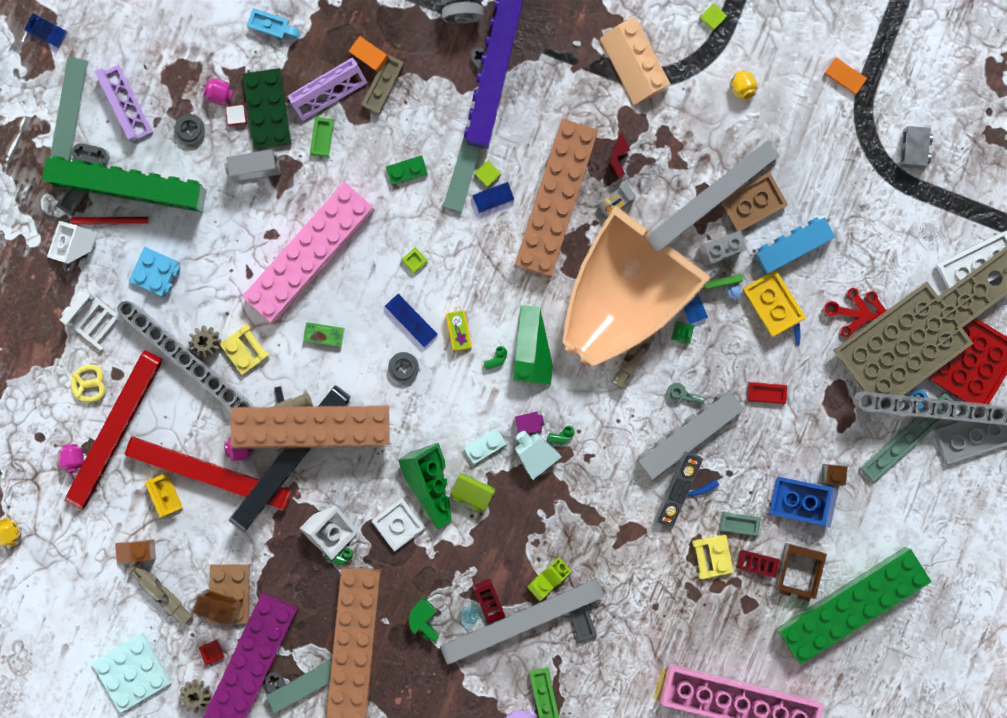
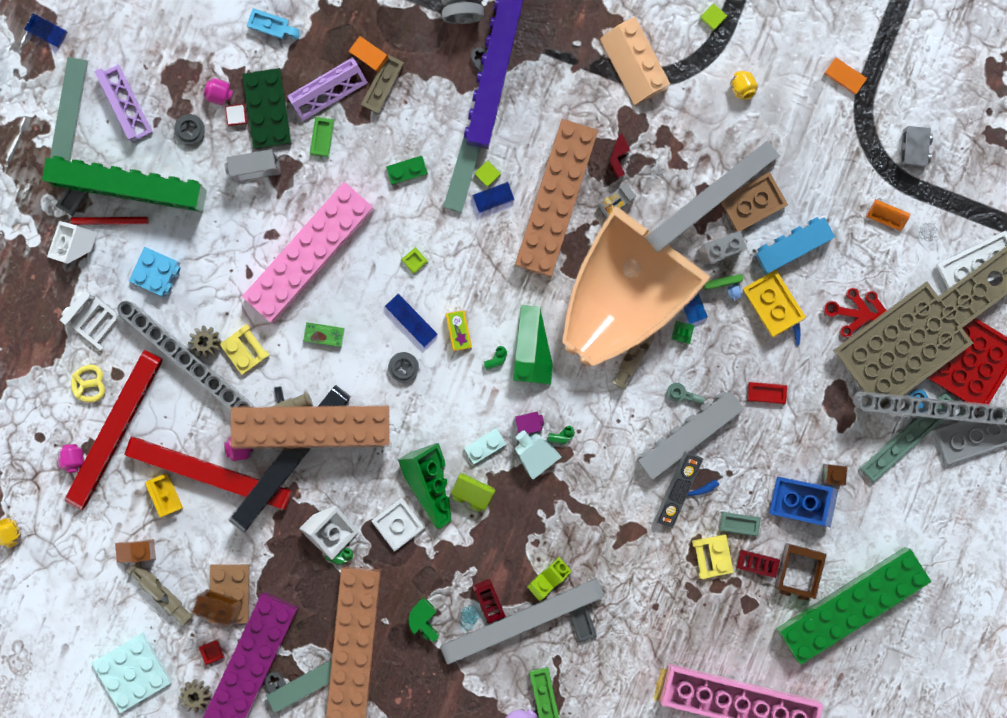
(91, 150): dark grey beam -> none
(888, 215): none -> orange plate

